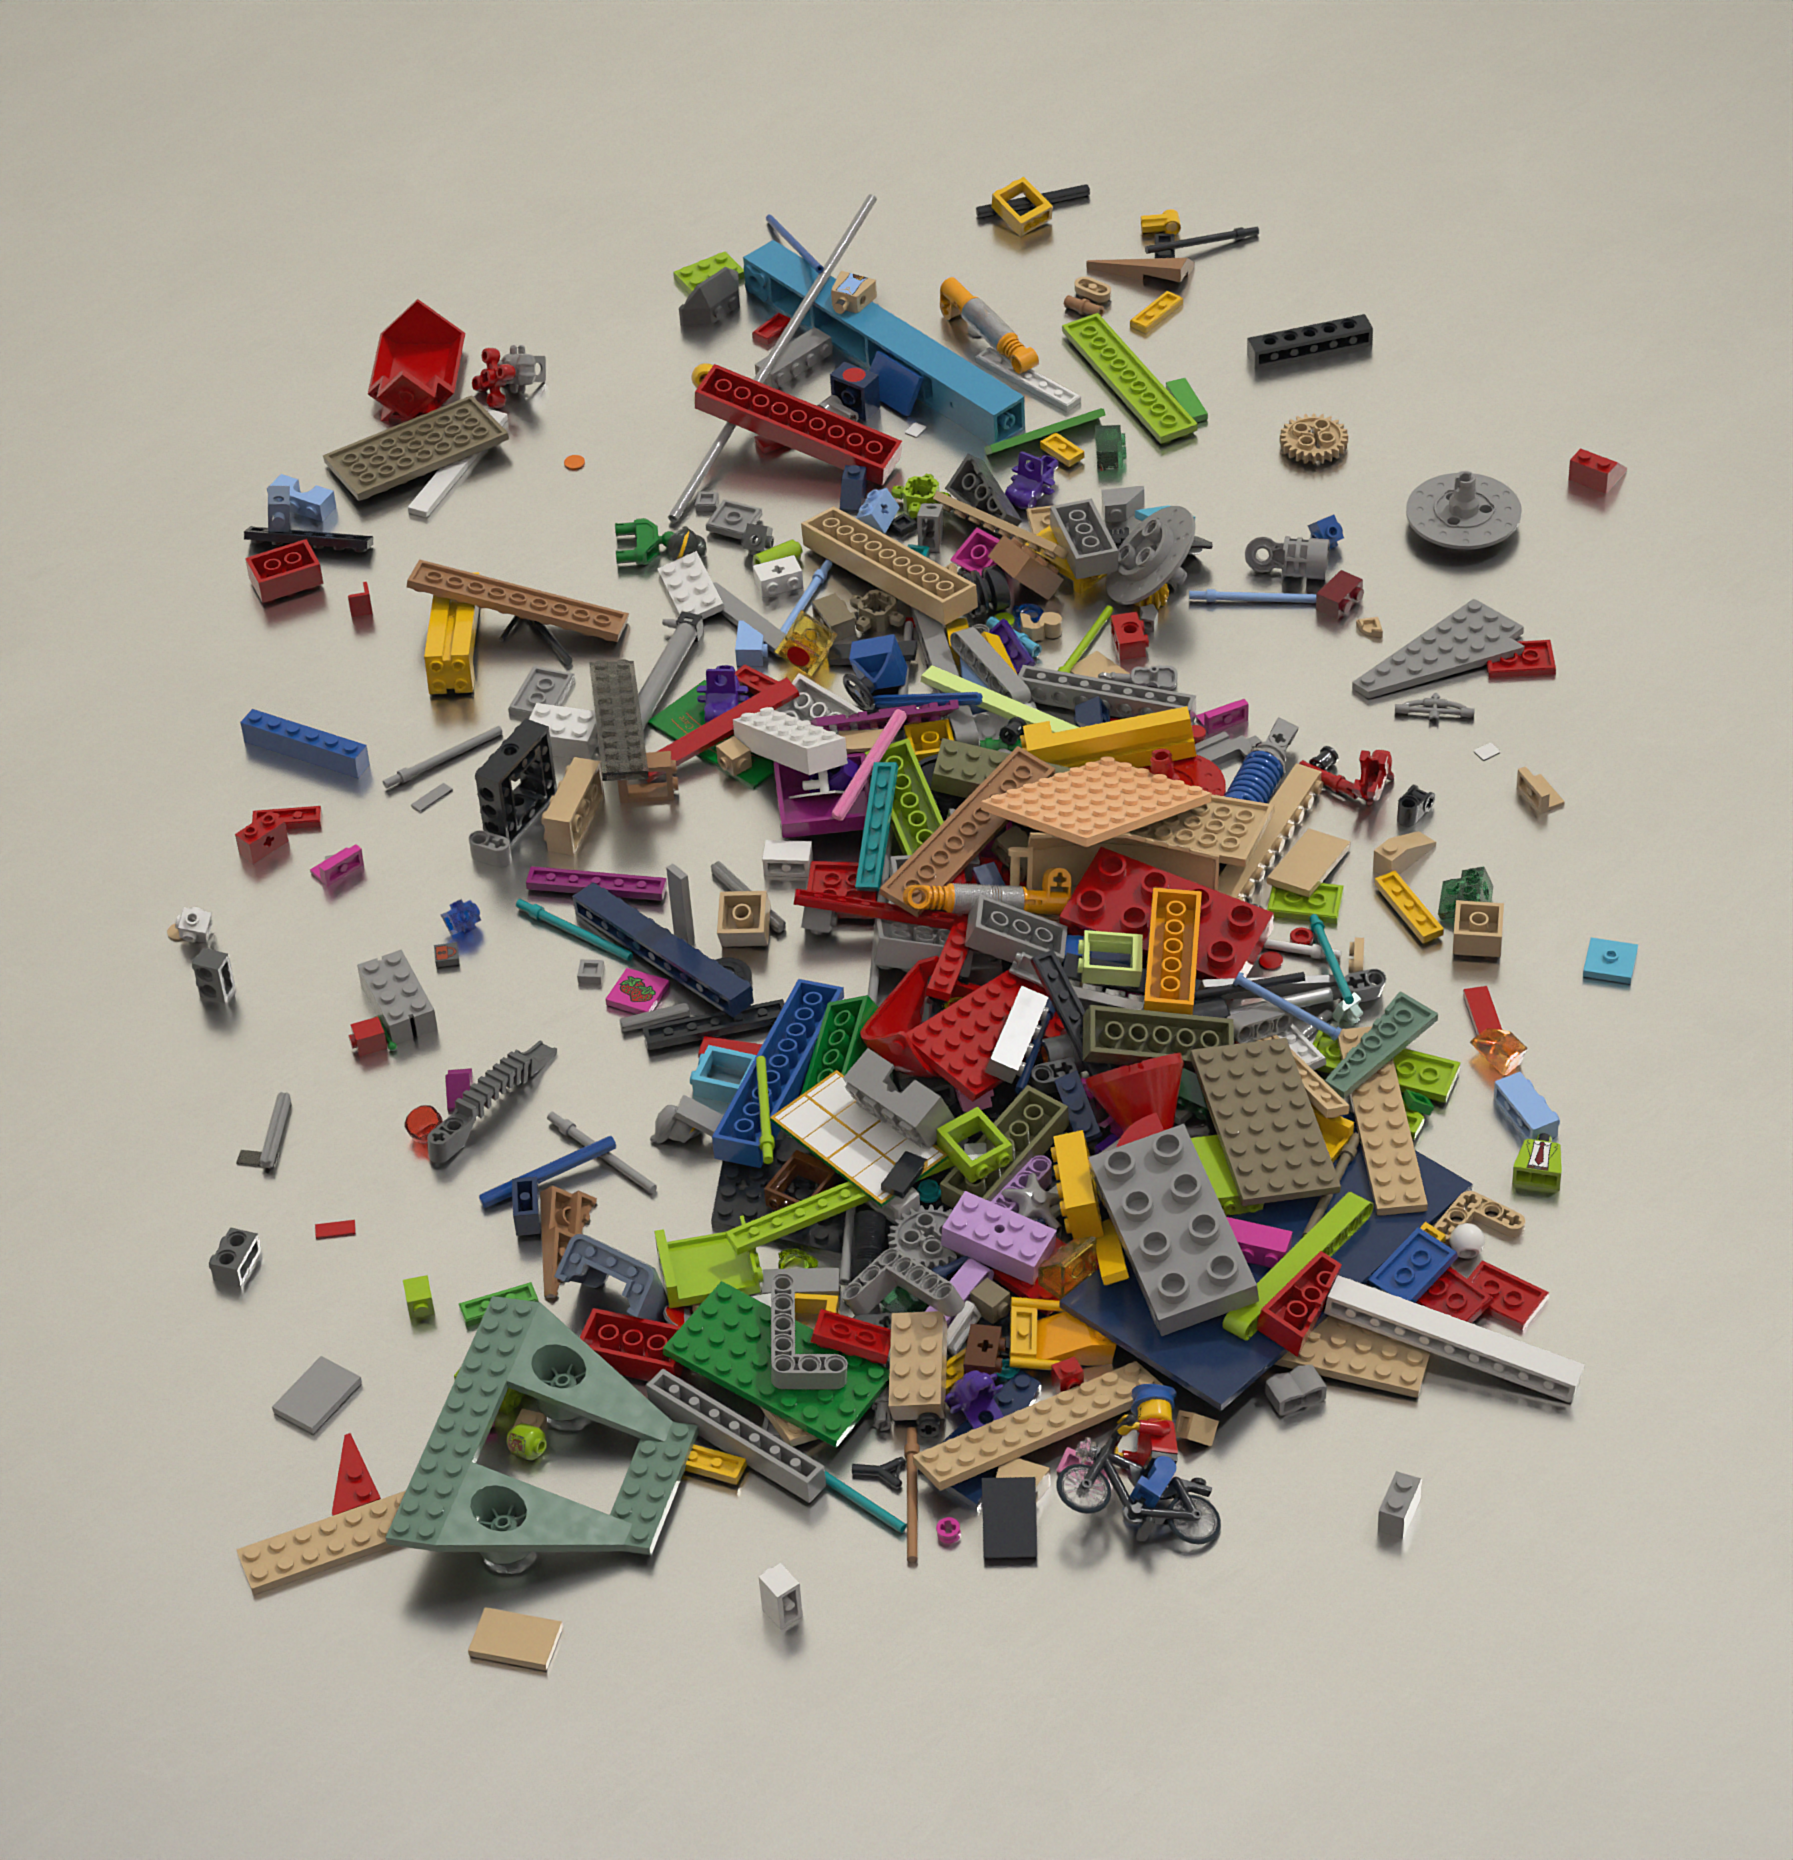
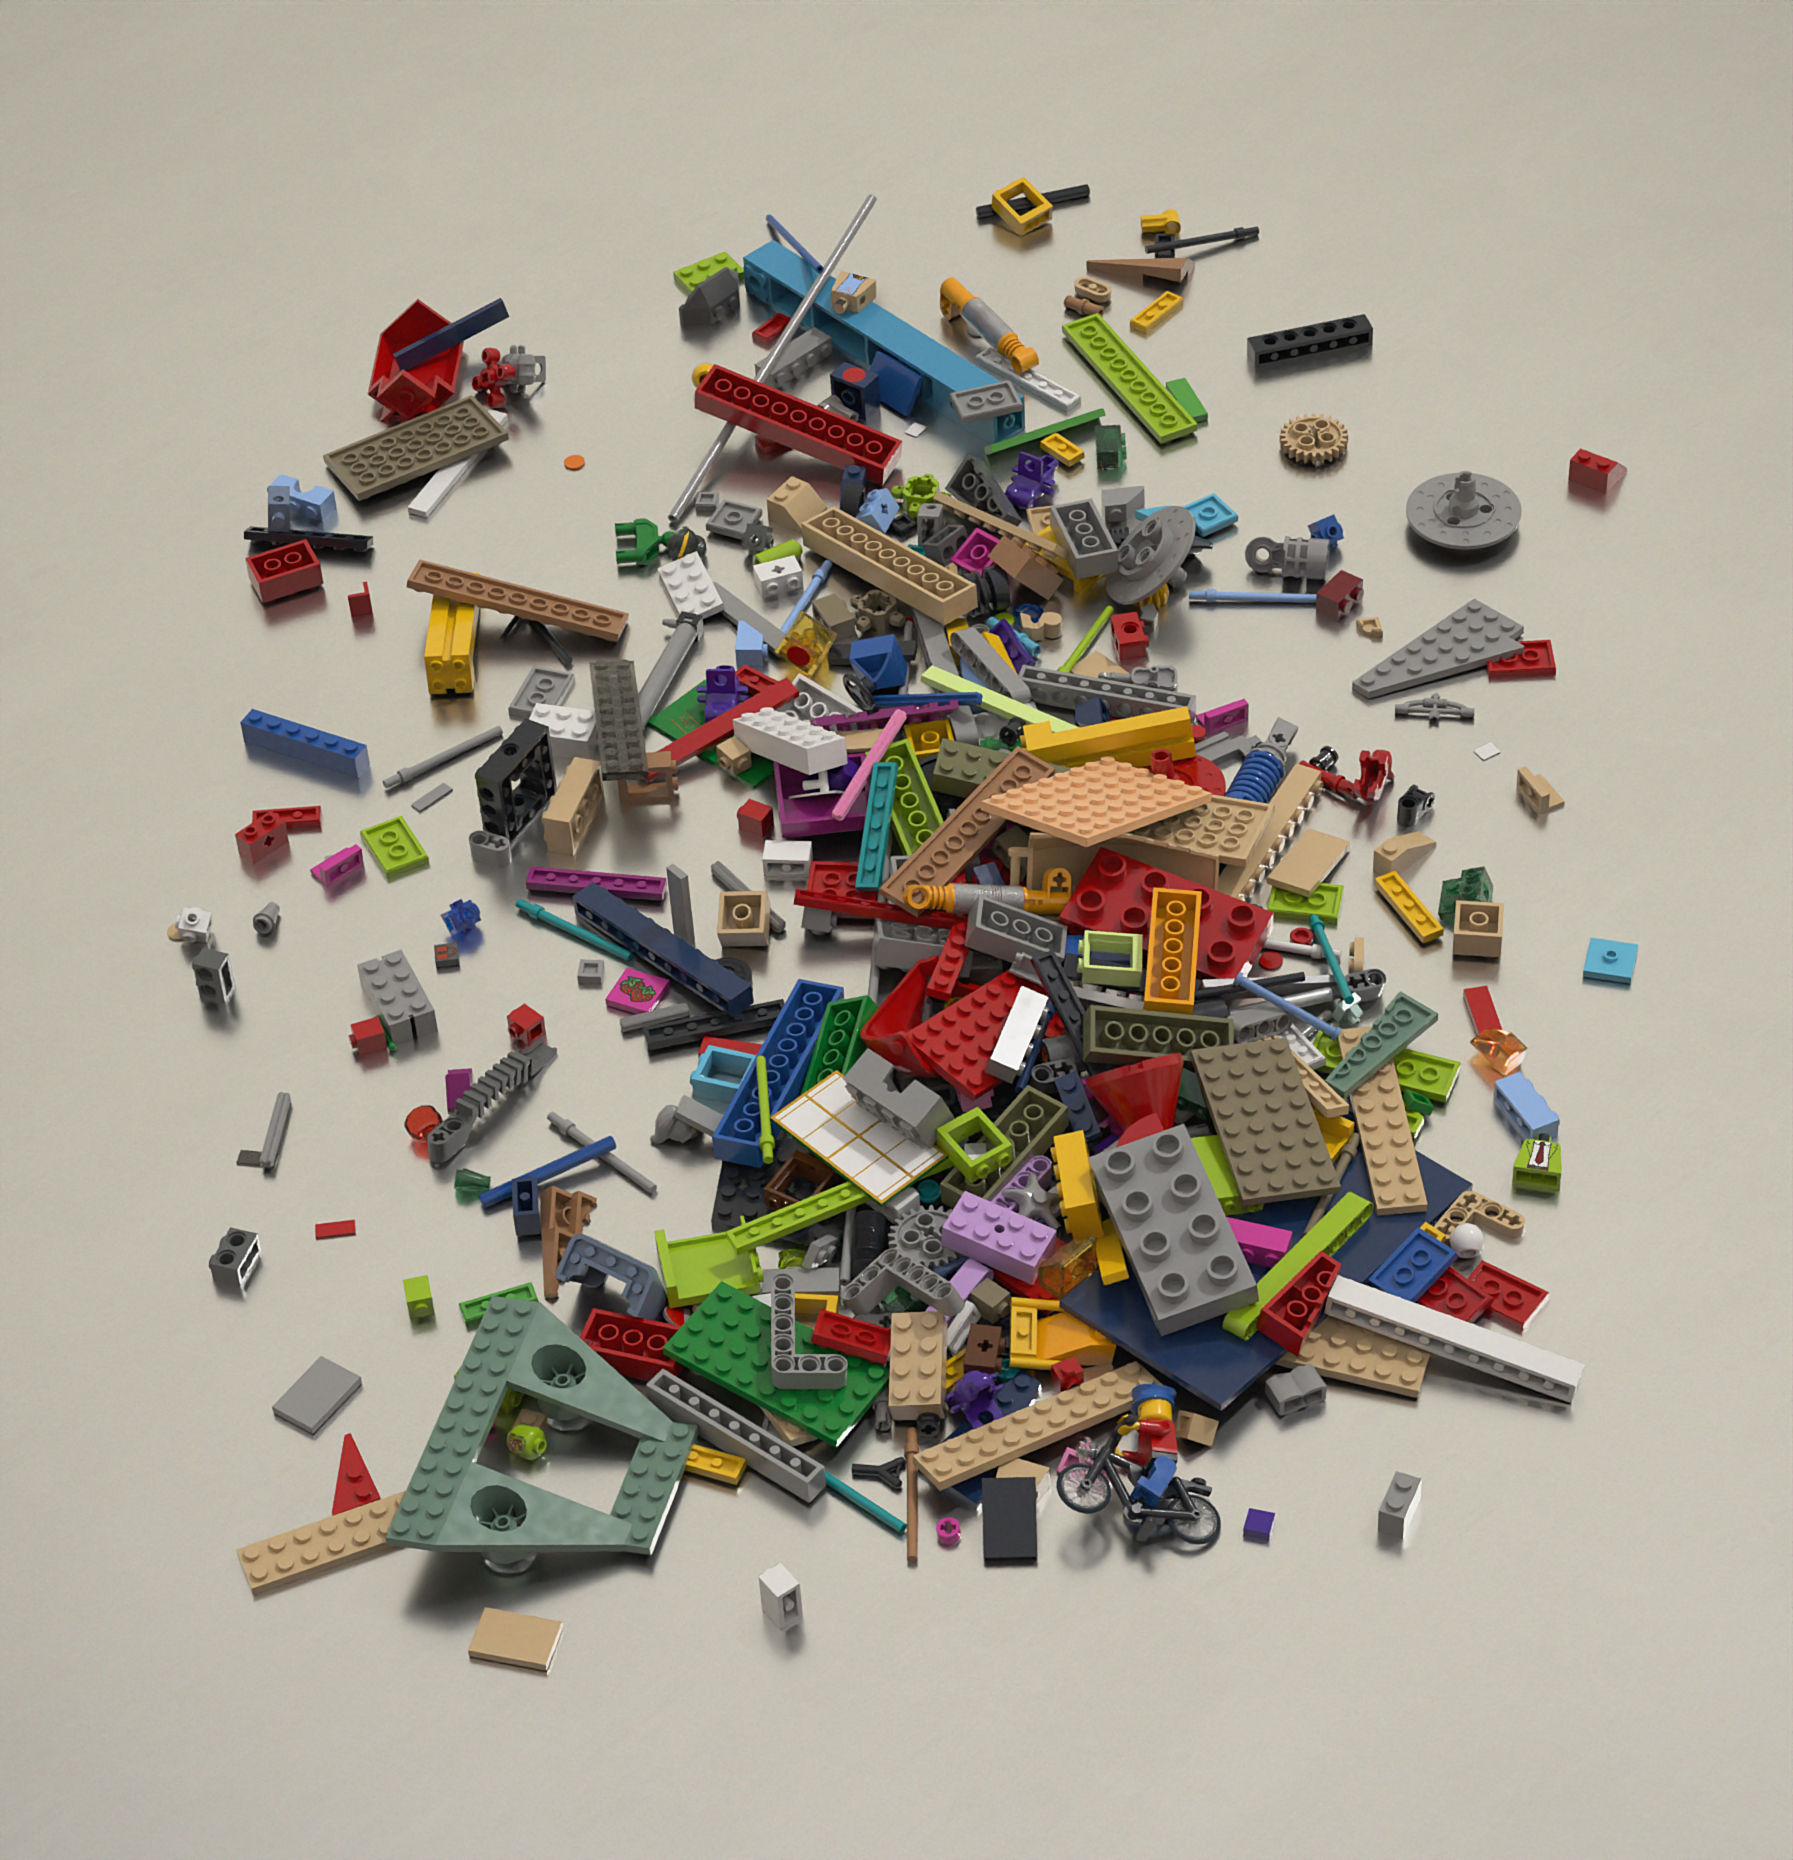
(266, 919): none -> light grey cone
(394, 846): none -> lime tile
(451, 335): none -> dark blue tile
(471, 1181): none -> clear green cone
(526, 1024): none -> red brick
(755, 818): none -> red brick
(794, 504): none -> tan slope
(820, 1251): none -> light grey plate
(852, 499): none -> black tyre
(904, 1174): black tile -> none
(945, 544): none -> dark grey brick
(986, 401): none -> light grey tile
(1211, 514): none -> medium azure plate
(1259, 1524): none -> dark purple tile

